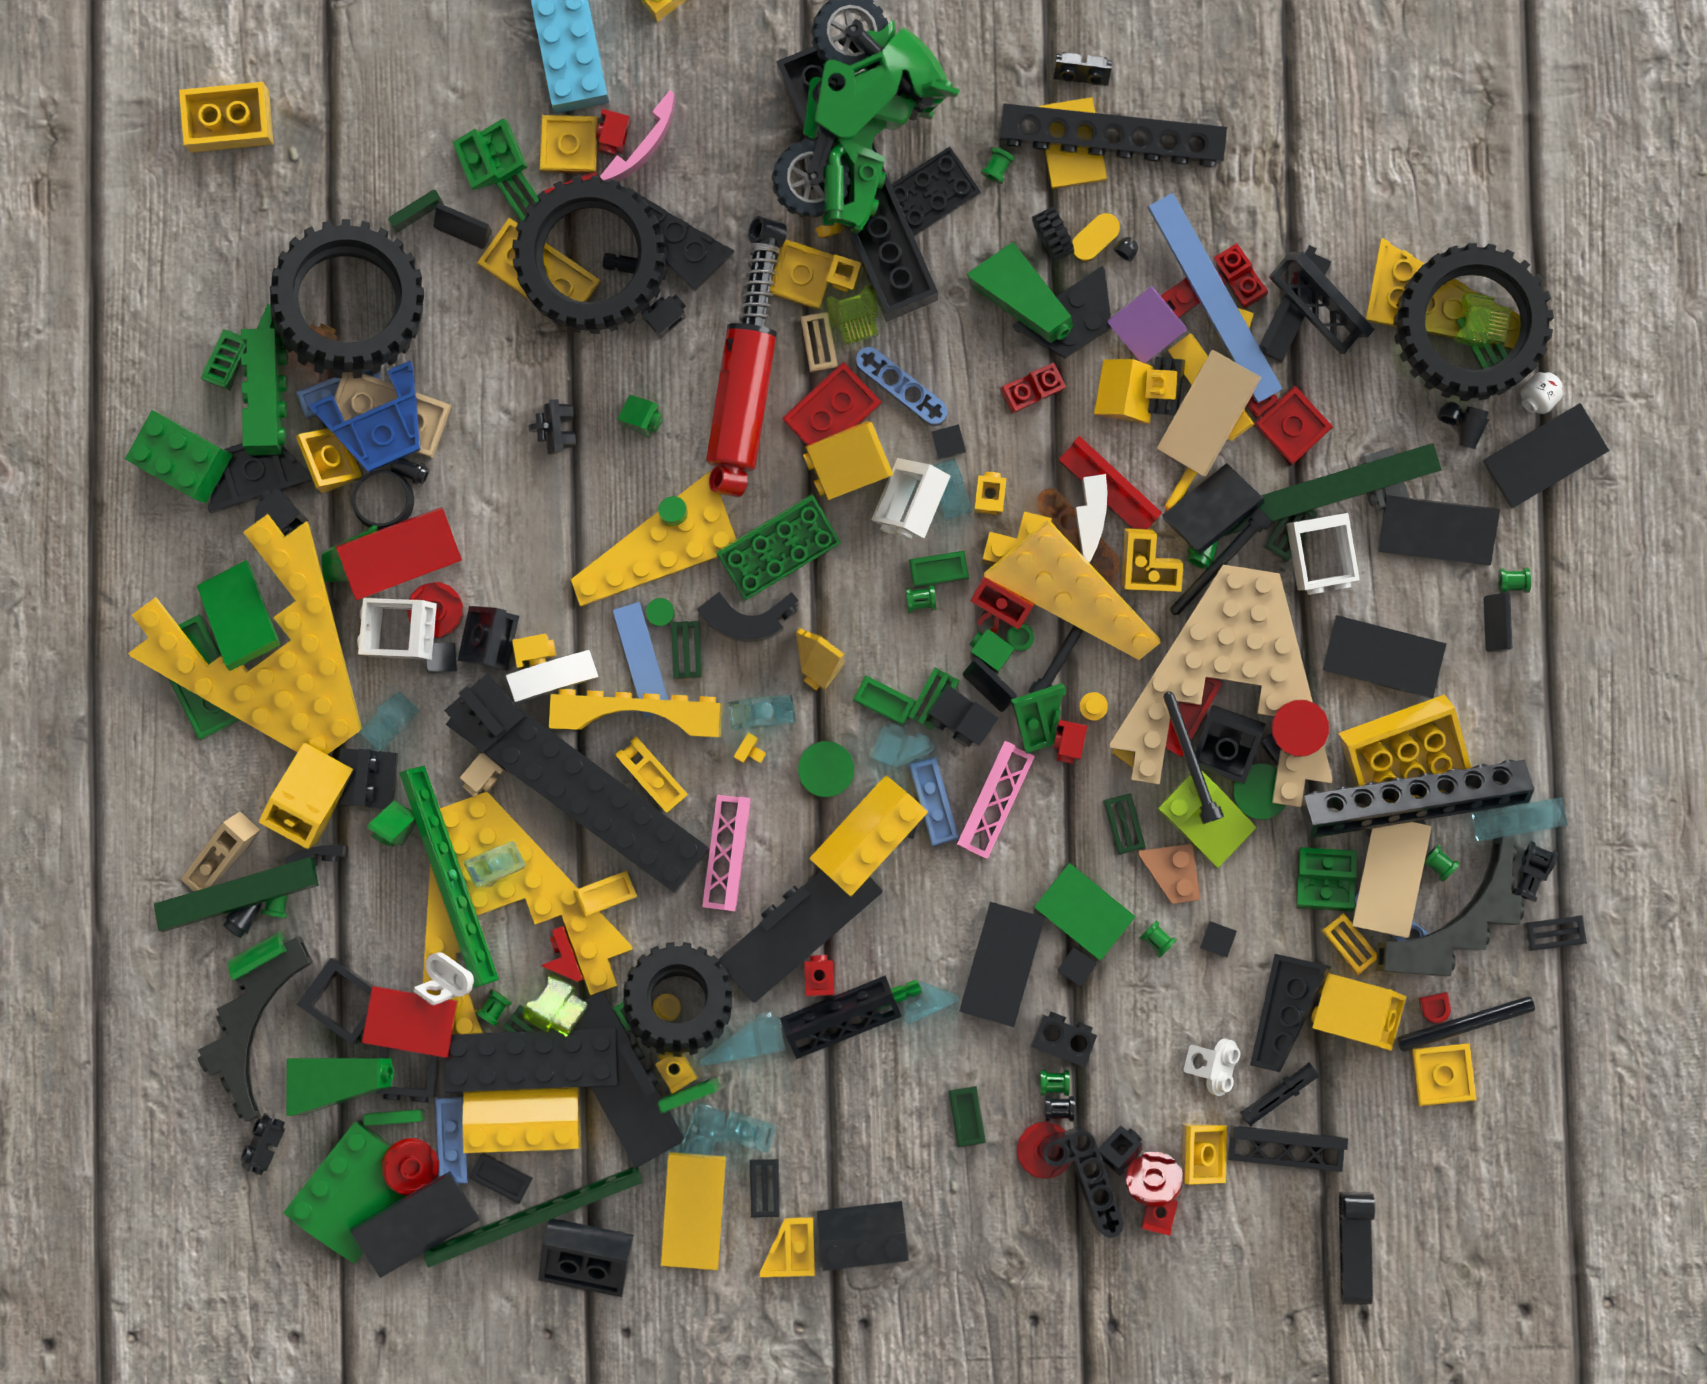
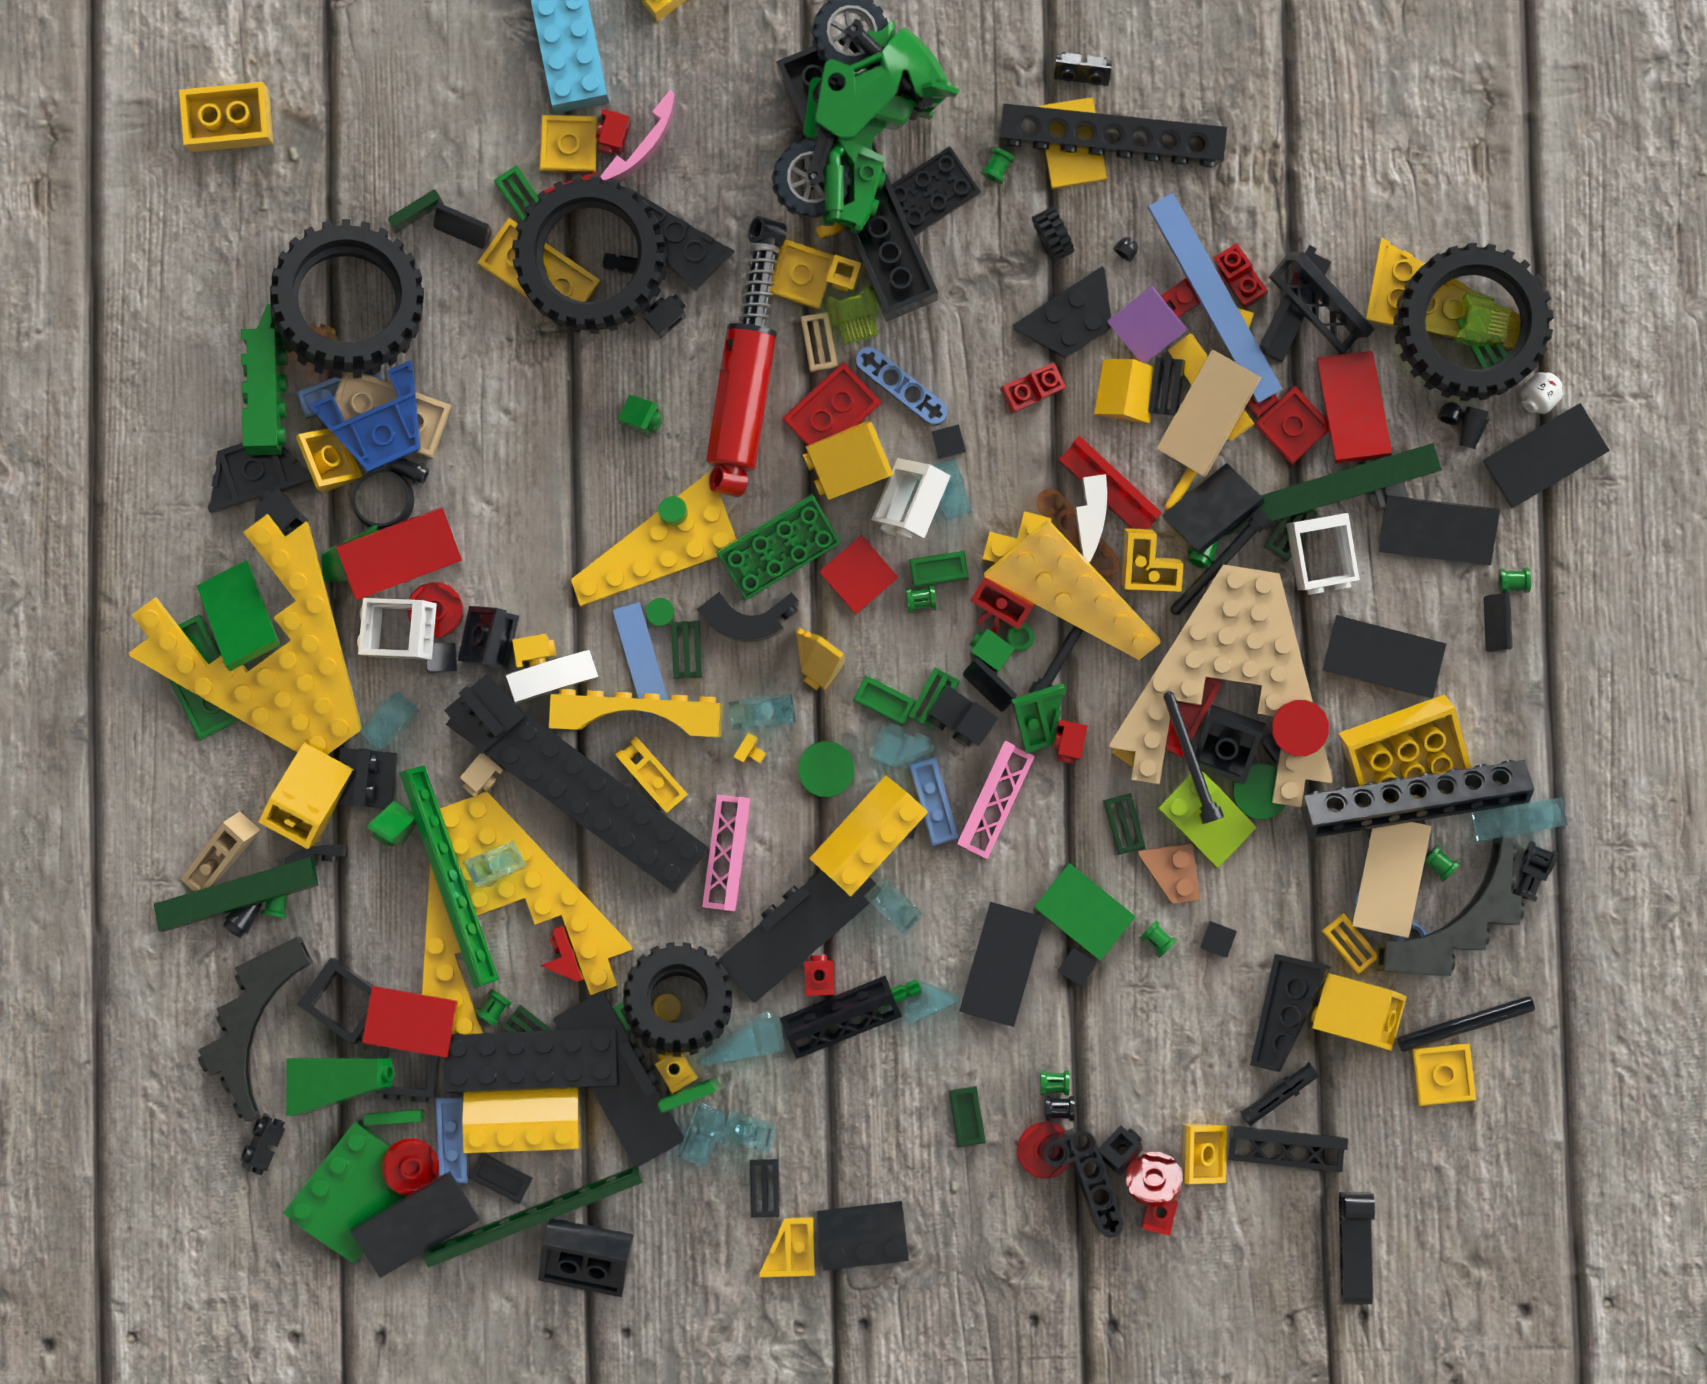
(178, 456): green brick -> none
(212, 364): green slope -> none
(256, 955): green slope -> none
(447, 977): white bracket -> none
(489, 154): green slope -> none
(551, 428): black hips -> none
(555, 1007): clear neon green piece -> none
(605, 894): yellow tile -> none
(693, 1211): yellow tile -> none
(858, 574): none -> red tile
(894, 906): none -> clear light blue slope
(995, 505): yellow brick -> none
(1021, 292): green slope -> none
(1061, 1046): black brick -> none
(1093, 706): yellow plate -> none
(1095, 237): yellow tile -> none
(1161, 384): yellow tile -> none
(1218, 1067): white bracket -> none
(1326, 879): green slope -> none
(1353, 407): none -> red tile
(1435, 1007): red tile -> none
(1531, 936): black tile -> none

